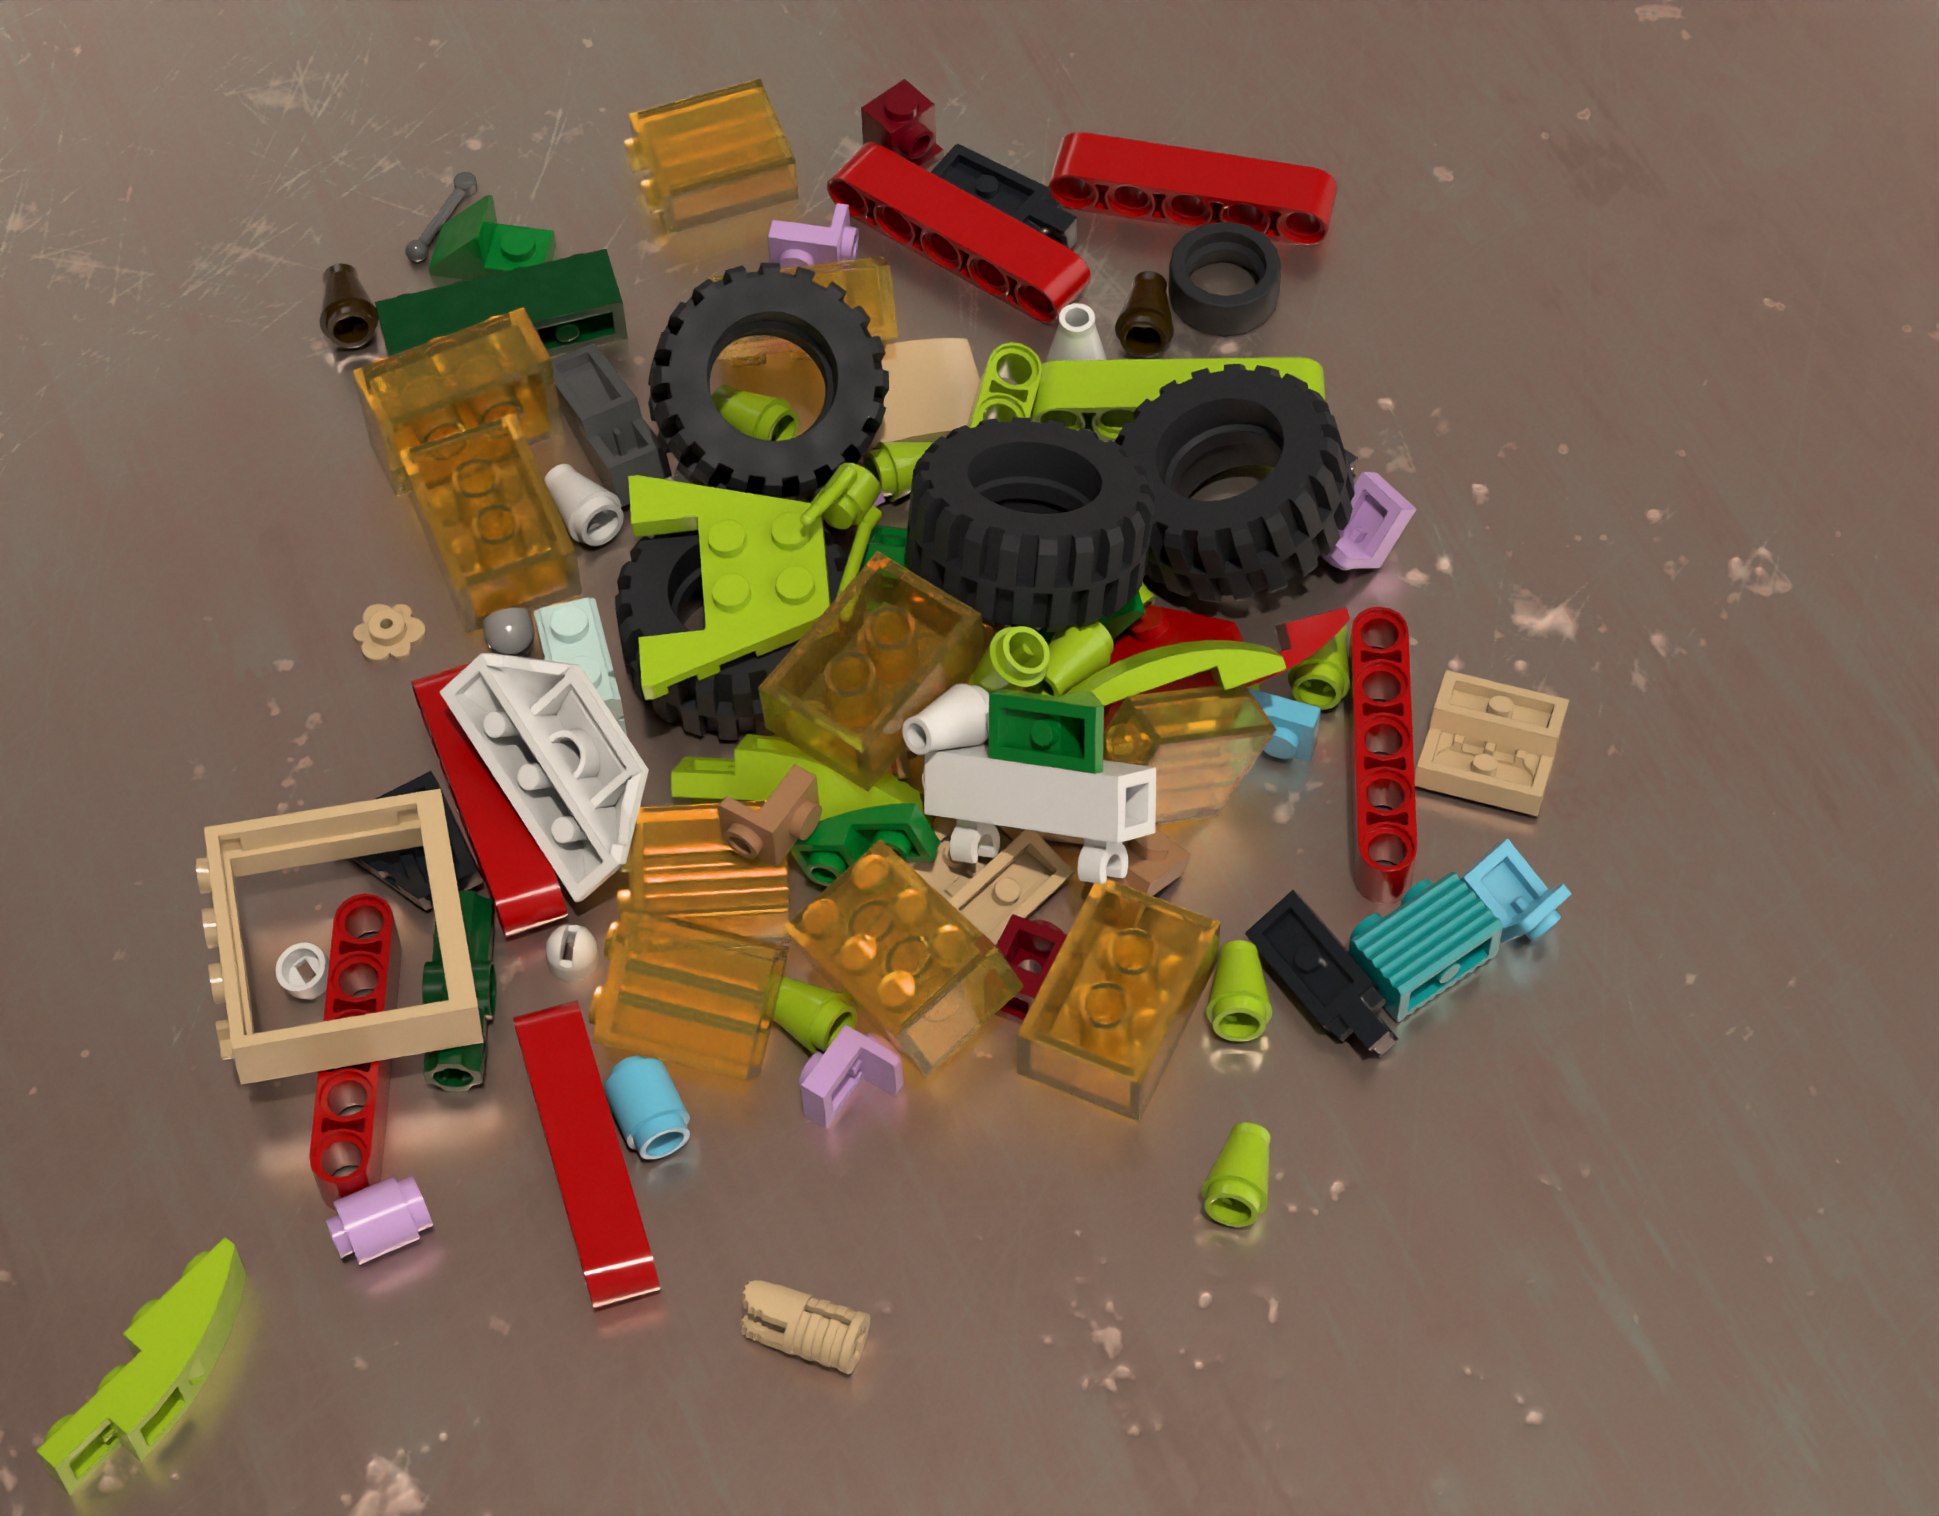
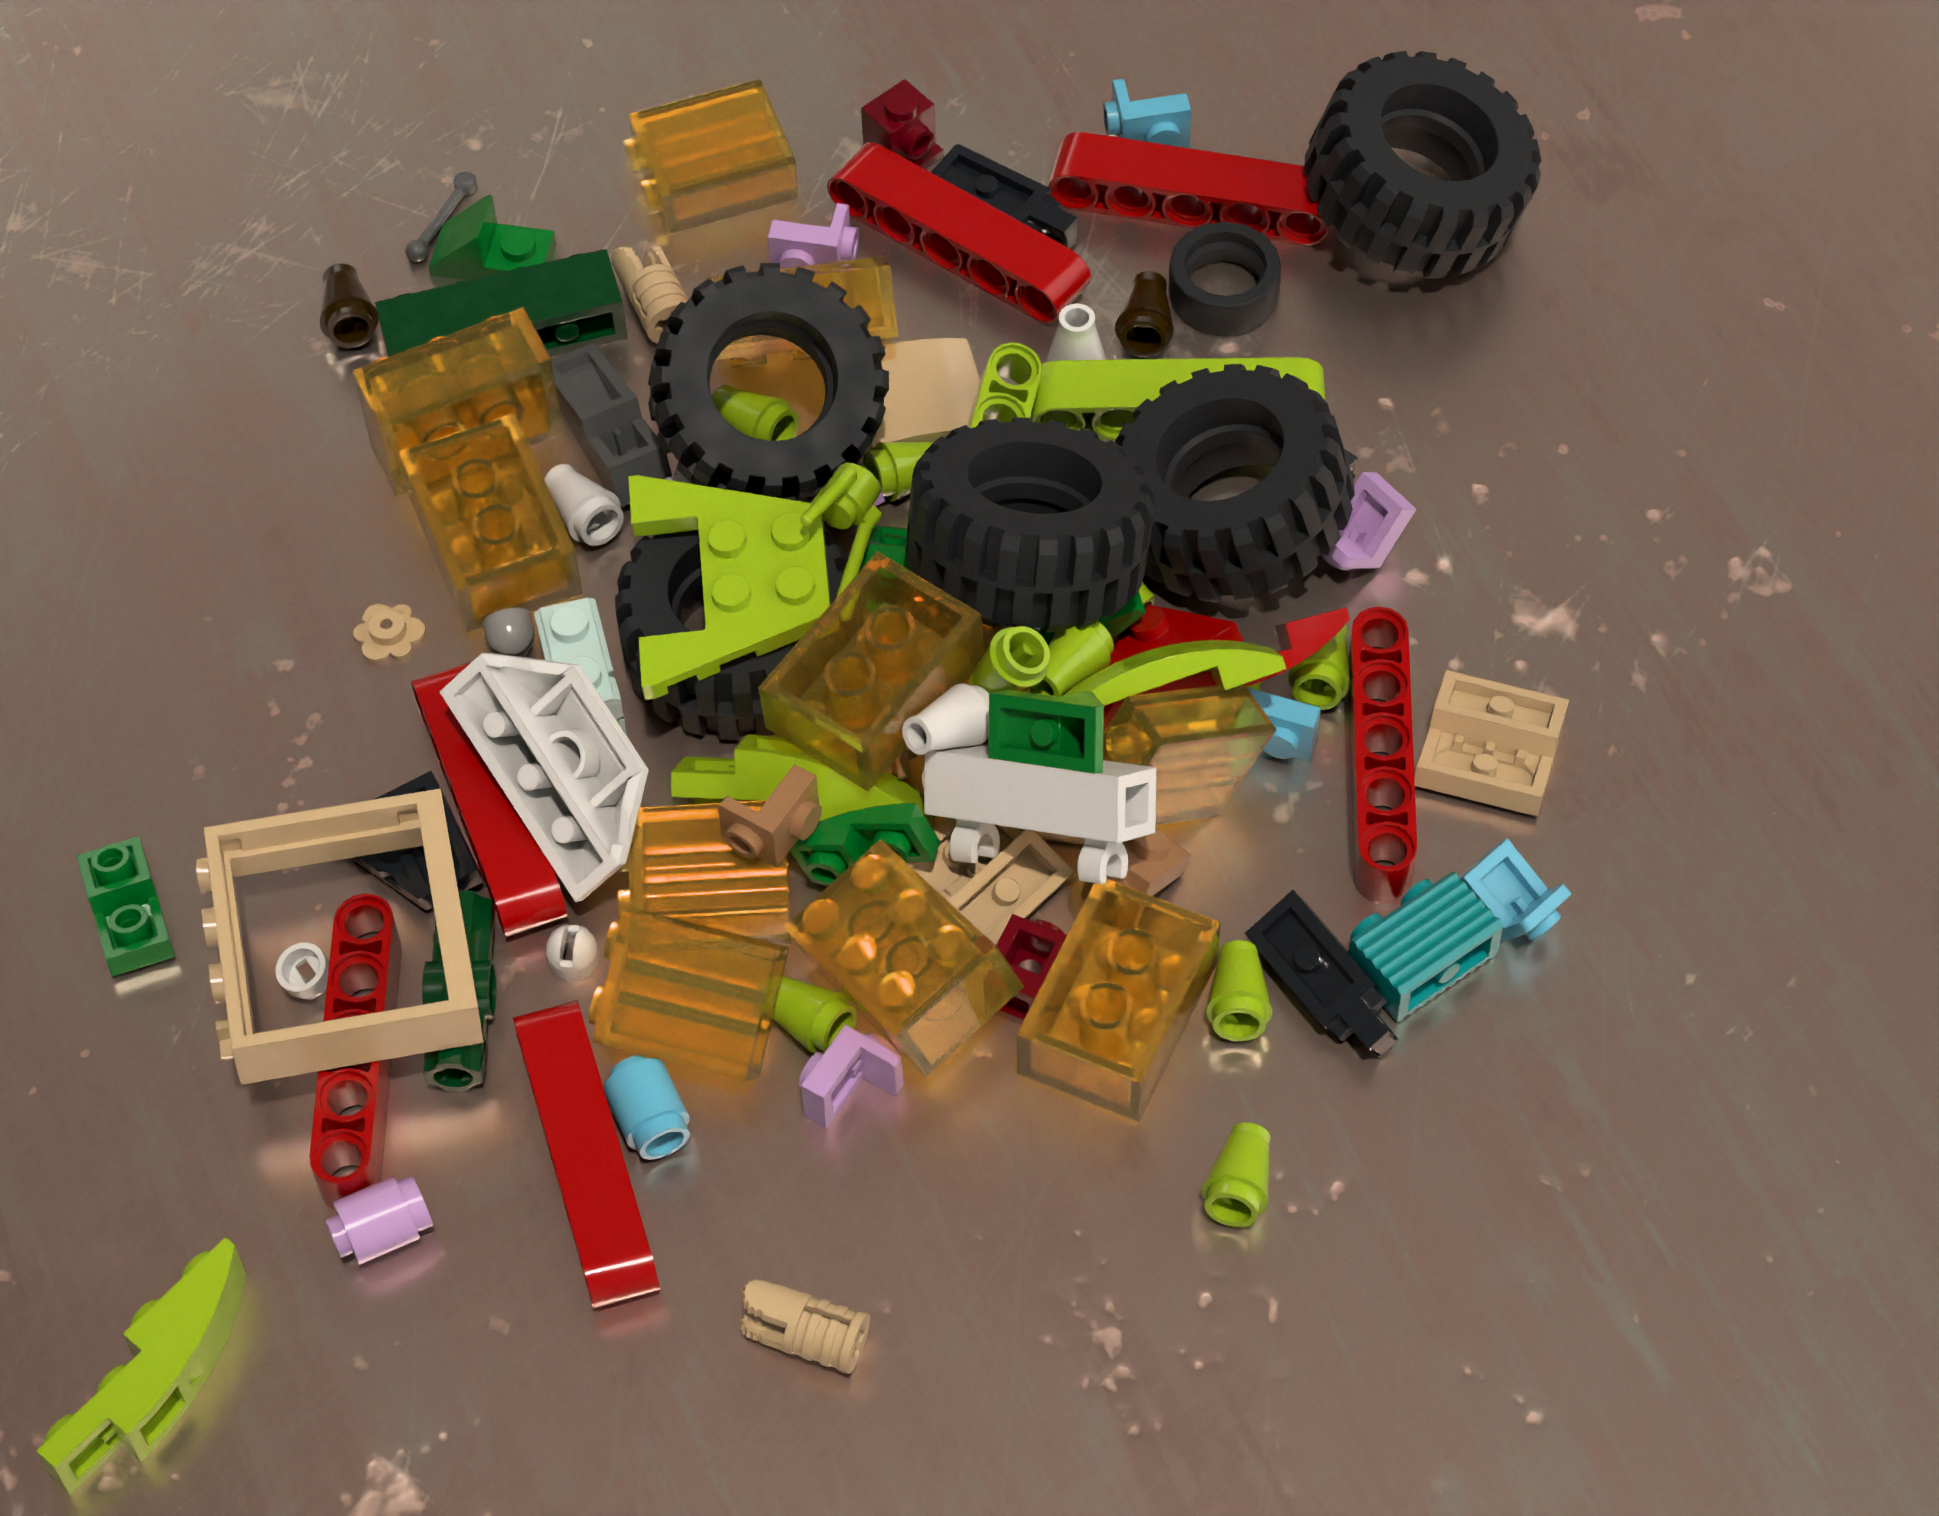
(125, 906): none -> green slope
(651, 289): none -> tan hinge
(1150, 120): none -> medium azure bracket
(1395, 209): none -> black tyre

